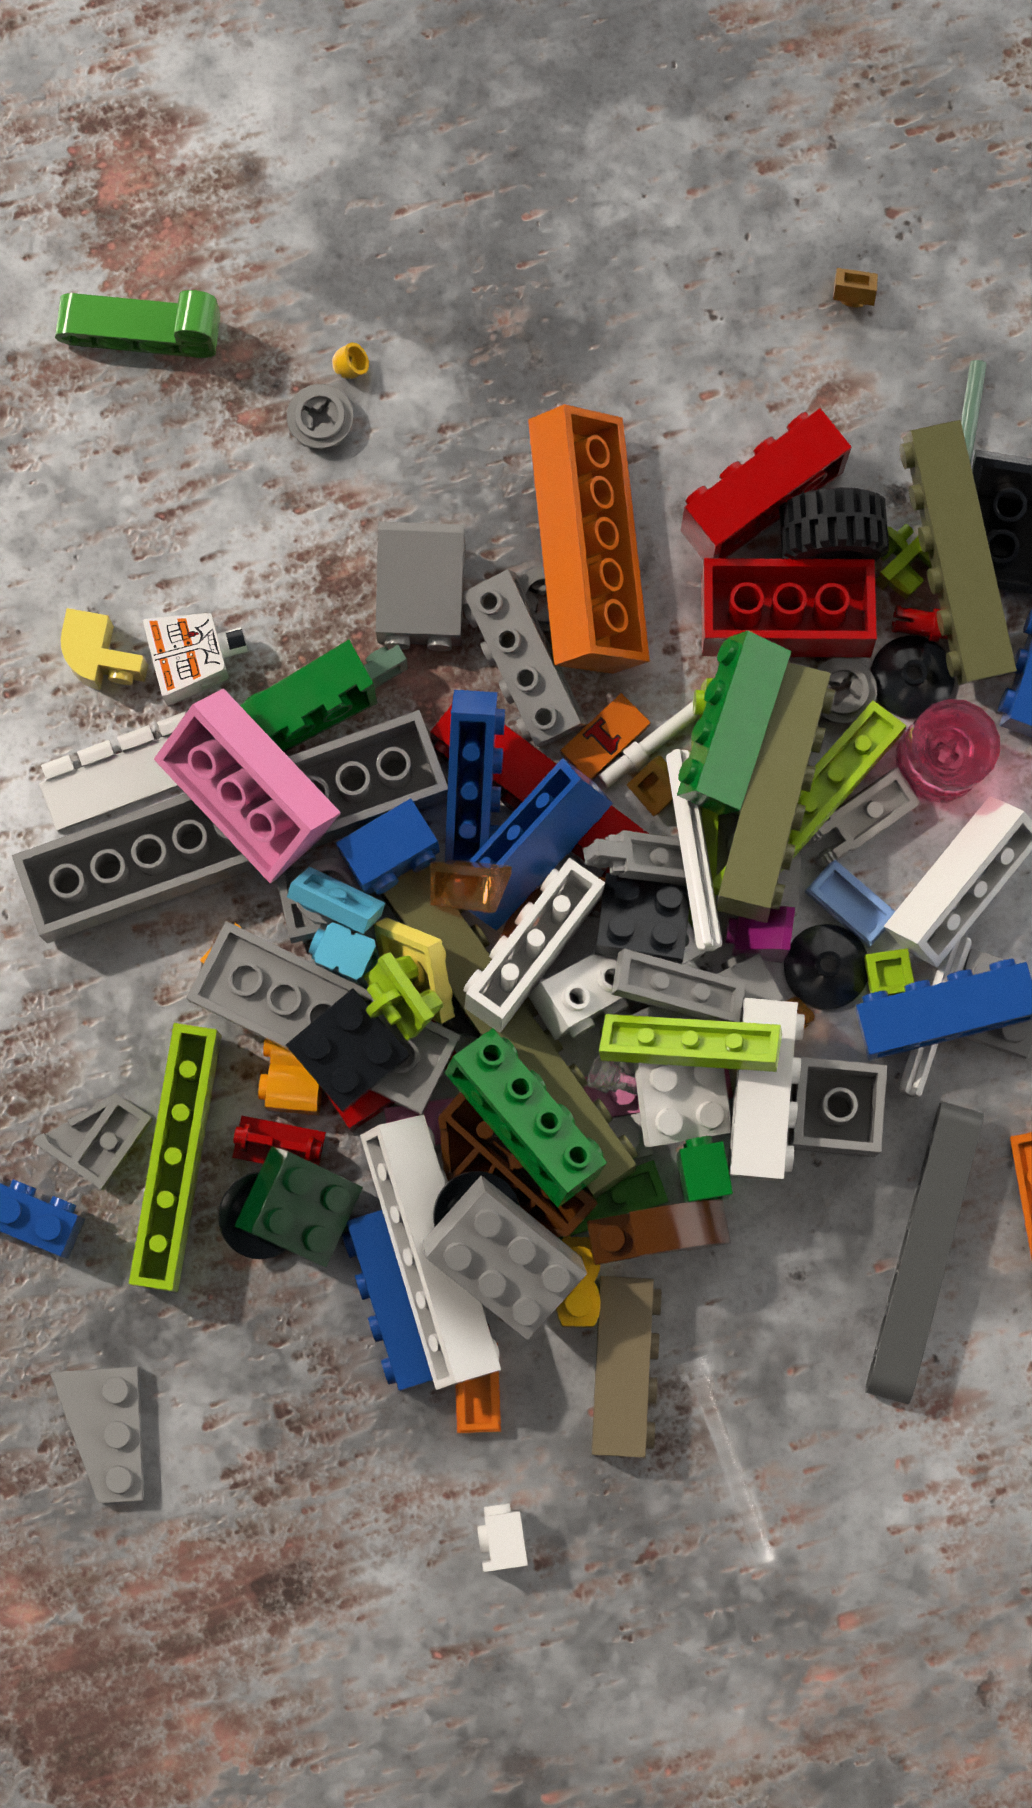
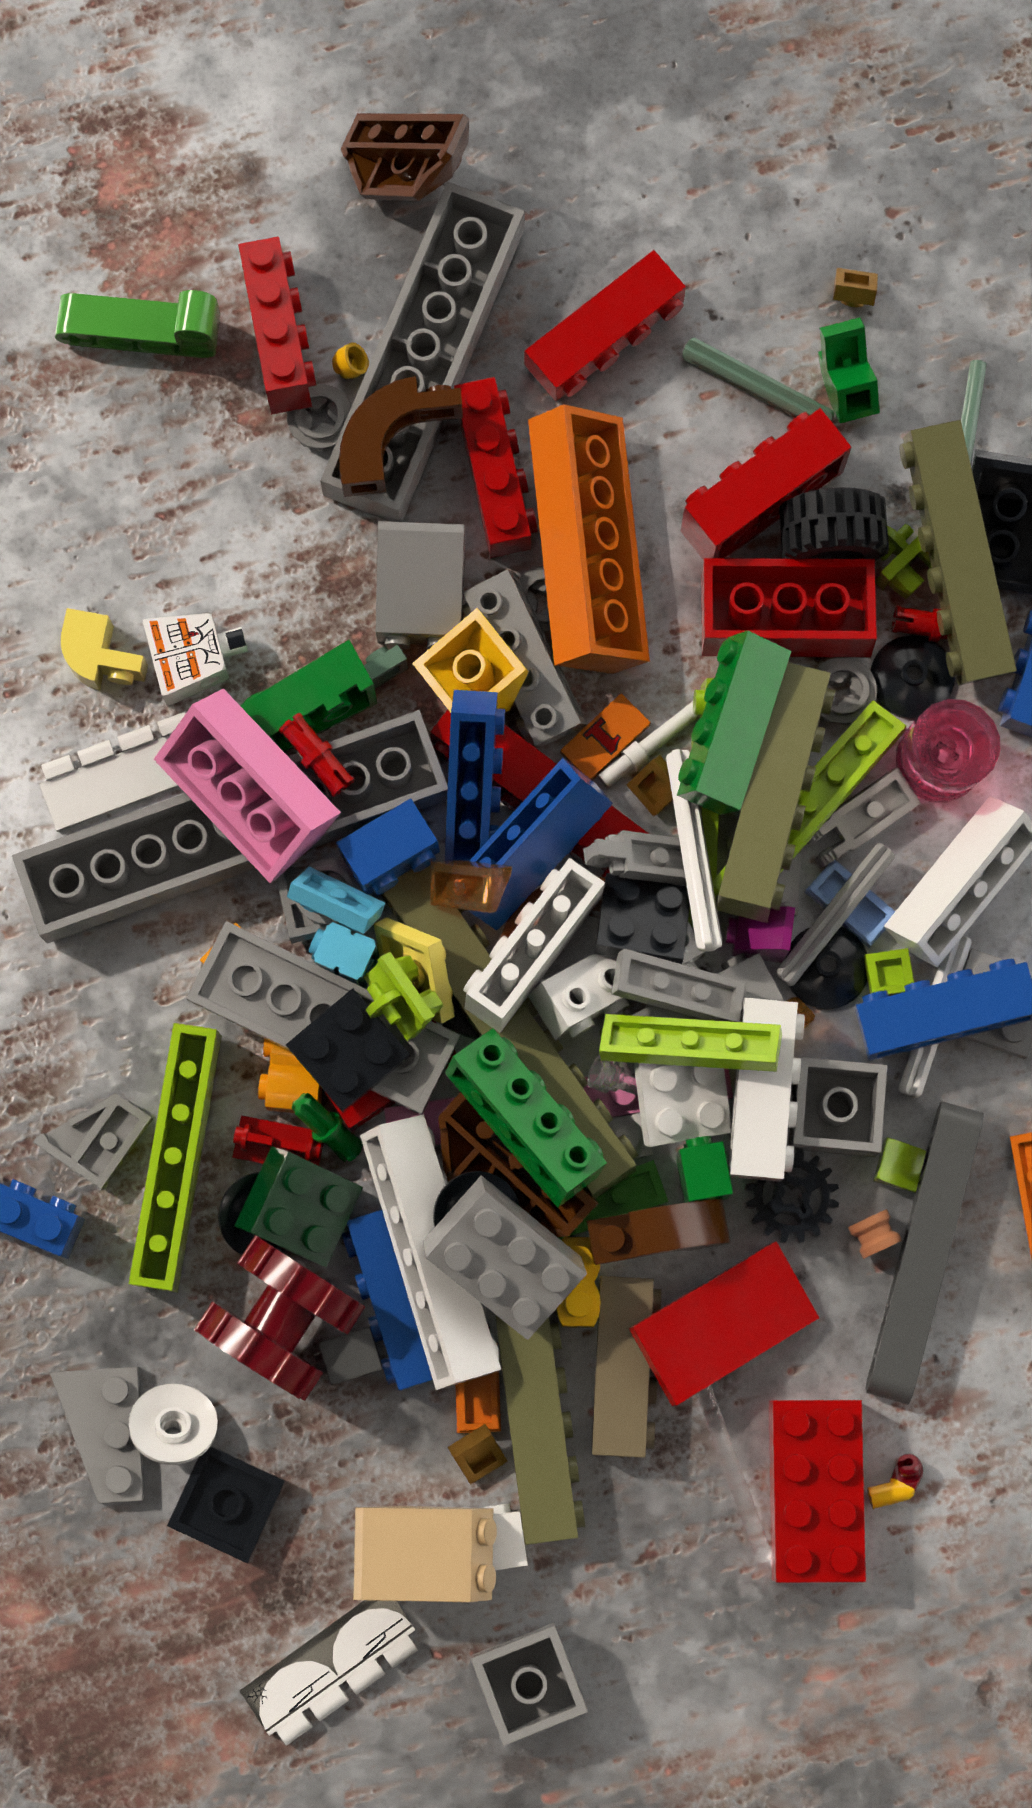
(178, 1408): none -> white dish
(226, 1503): none -> black plate
(275, 327): none -> red brick
(279, 1319): none -> dark red piece
(316, 754): none -> red pin
(317, 1669): none -> white windscreen
(327, 1127): none -> green axle
(348, 1356): none -> dark grey brick
(380, 420): none -> reddish brown arch
(404, 153): none -> reddish brown wedge
(424, 1554): none -> tan slope
(434, 331): none -> light grey brick
(473, 660): none -> yellow slope
(477, 1454): none -> pearl gold plate
(493, 468): none -> red brick
(529, 1683): none -> light grey brick
(540, 1433): none -> olive brick
(605, 326): none -> red brick
(723, 1323): none -> red tile
(750, 380): none -> sand green axle
(803, 1213): none -> black gear
(817, 1491): none -> red brick
(835, 914): none -> light grey axle
(846, 371): none -> green brick
(875, 1233): none -> nougat wheel
(899, 1165): none -> lime slope
(901, 1485): none -> arm

